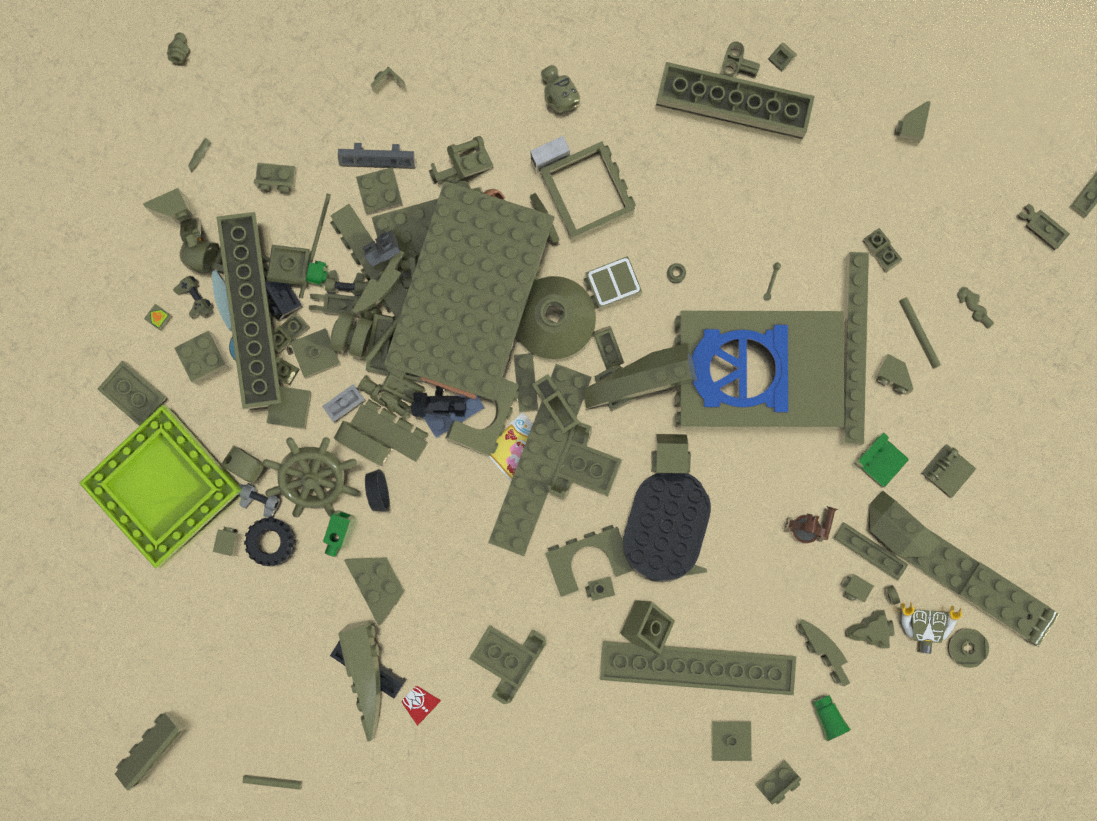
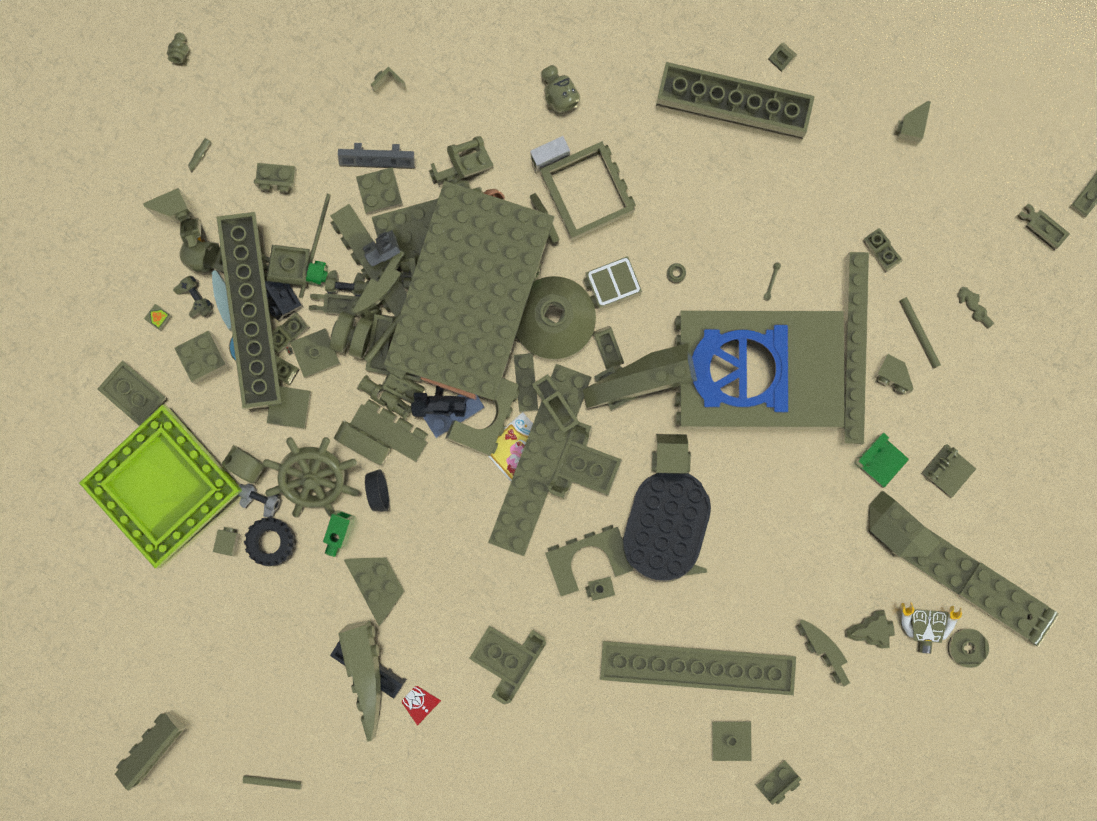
(343, 403): light grey plate -> none
(648, 626): olive slope -> none
(738, 61): olive beam -> none
(807, 527): reddish brown piece -> none
(830, 718): green plant -> none
(856, 588): olive brick -> none
(870, 551): olive tile -> none
(892, 595): olive tile -> none

